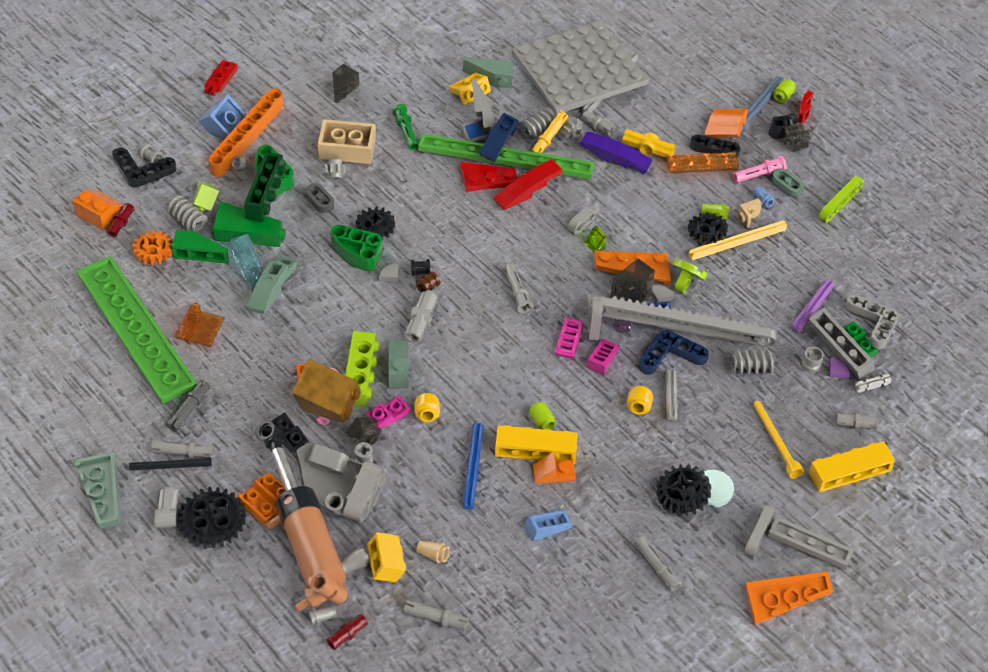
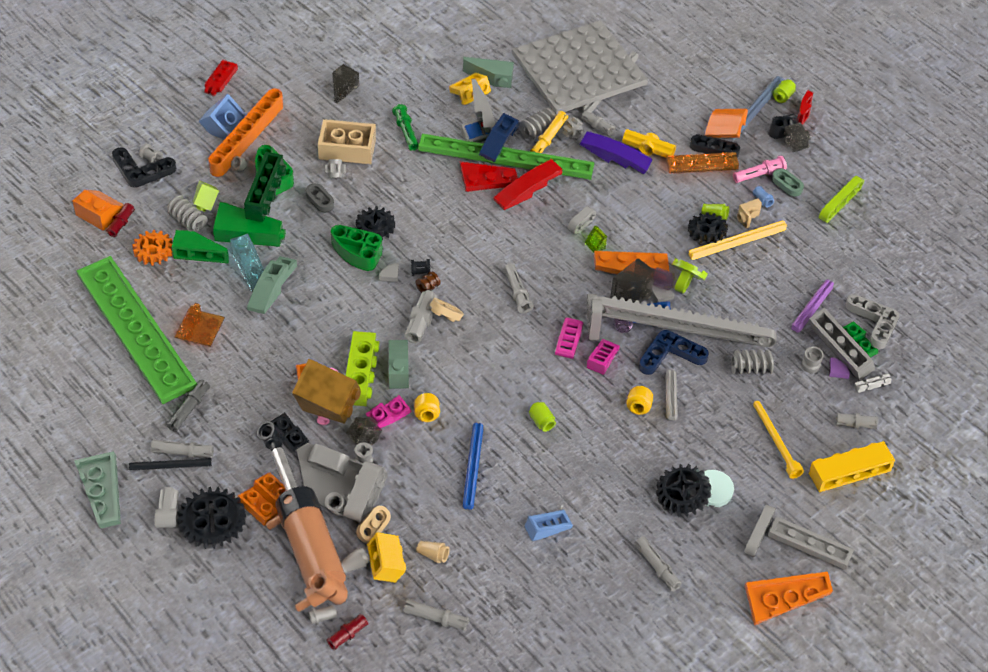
(372, 525): none -> tan plate
(451, 312): none -> tan plate
(535, 443): yellow brick -> none
(549, 470): orange slope -> none
(664, 279): none -> brick

